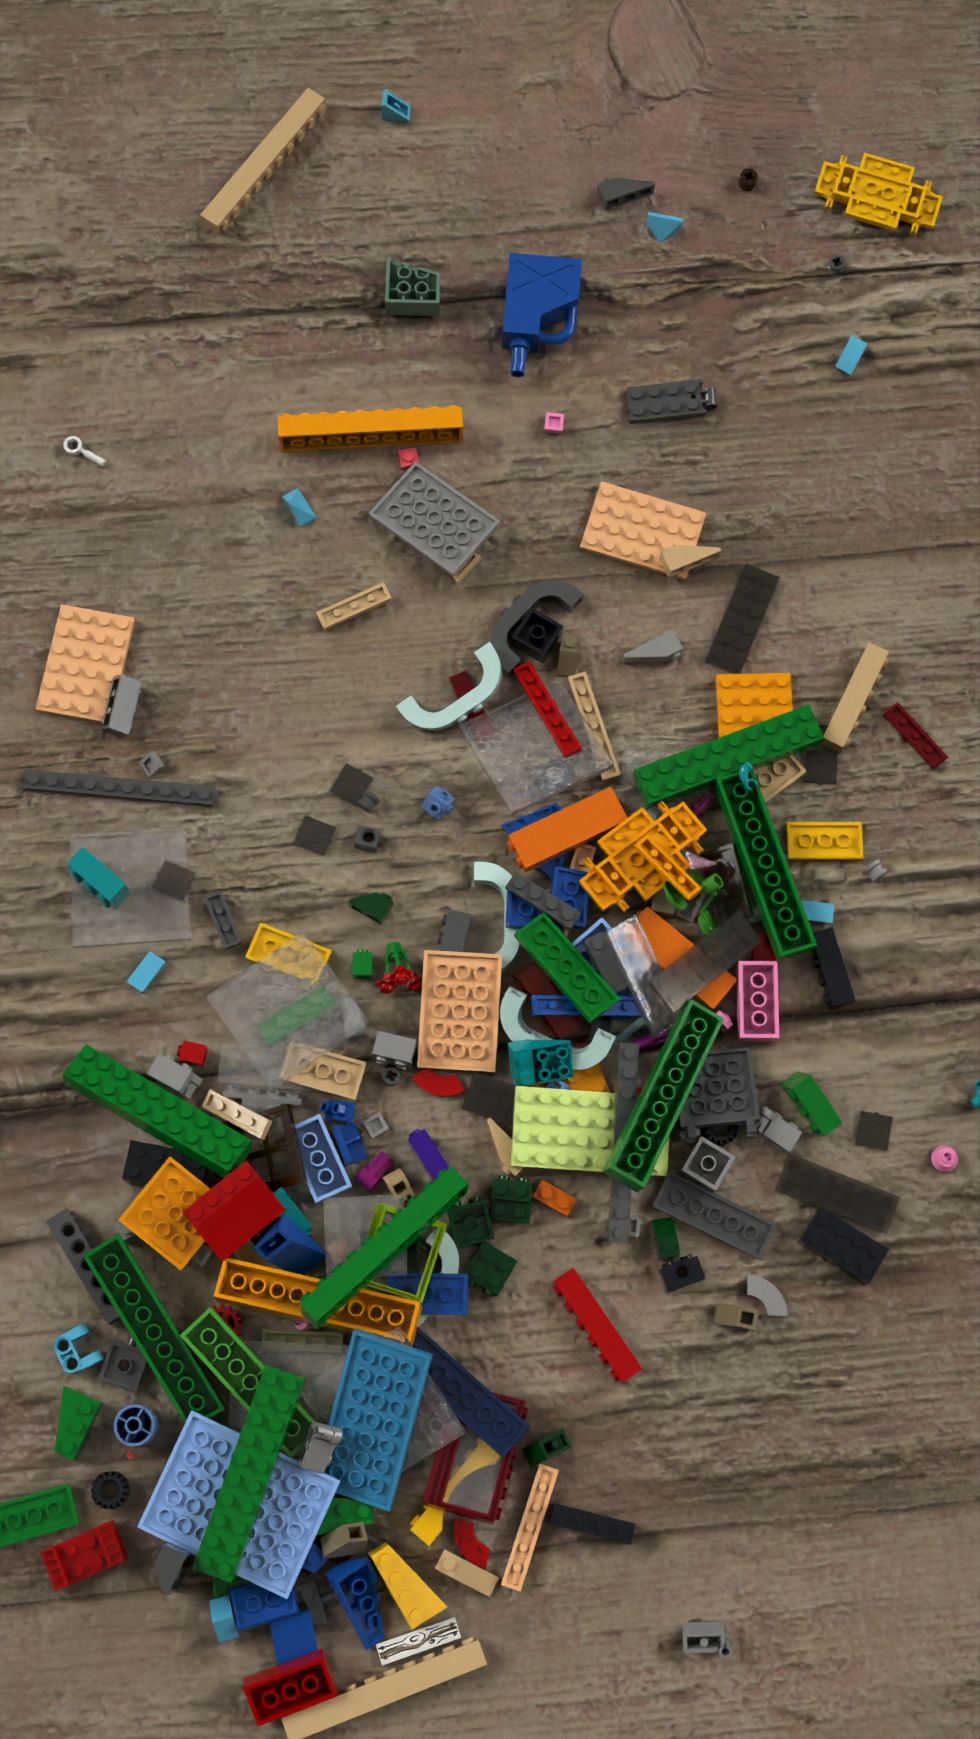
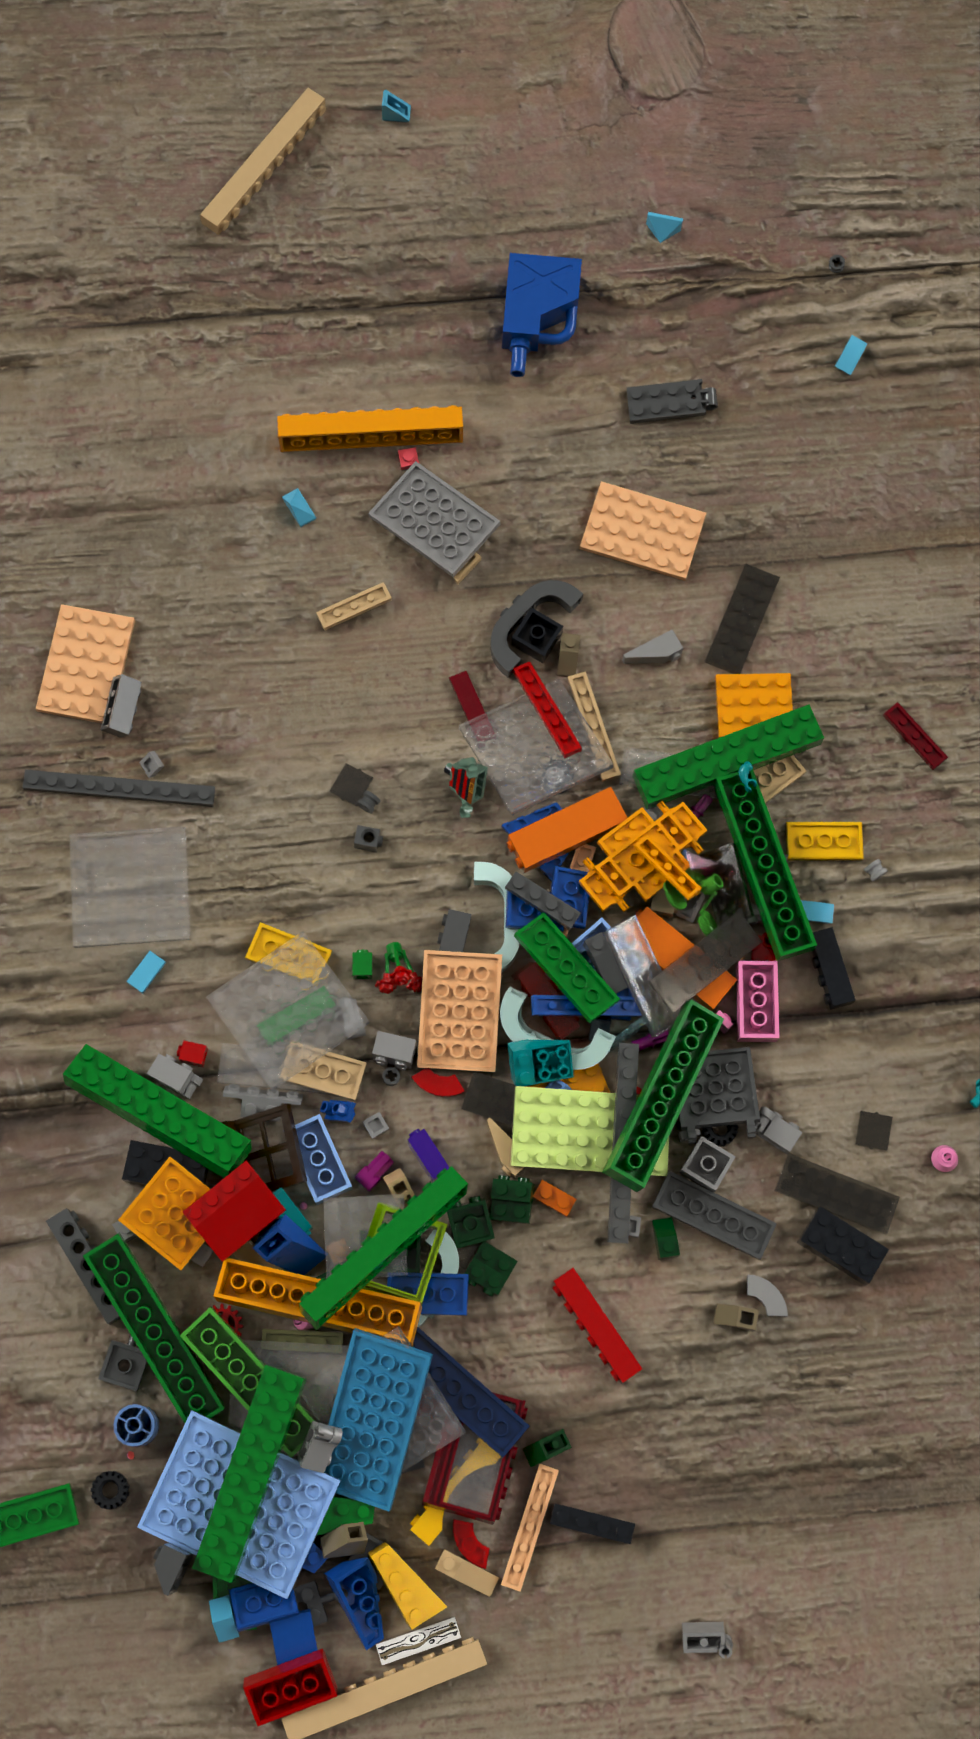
(72, 1352): medium azure piece -> none
(75, 1422): green wedge -> none
(84, 1555): red plate -> none
(97, 879): teal brick -> none
(100, 461): white piece -> none
(173, 880): clear smoke piece -> none
(222, 920): dark grey plate -> none
(237, 1114): tan plate -> none
(314, 835): clear smoke piece -> none
(349, 1143): blue panel -> none
(373, 906): dark green slope -> none
(411, 290): sand green wedge -> none
(438, 803): medium blue brick -> none
(468, 782): none -> sand green torso
(470, 702): light aqua arch -> none
(554, 423): bright pink plate -> none
(621, 191): dark grey slope -> none
(683, 558): tan slope -> none
(693, 1273): black brick -> none
(750, 183): dark brown wheel -> none
(811, 1103): green wedge -> none
(821, 767): clear smoke piece -> none
(854, 697): tan brick -> none
(879, 193): yellow piece -> none

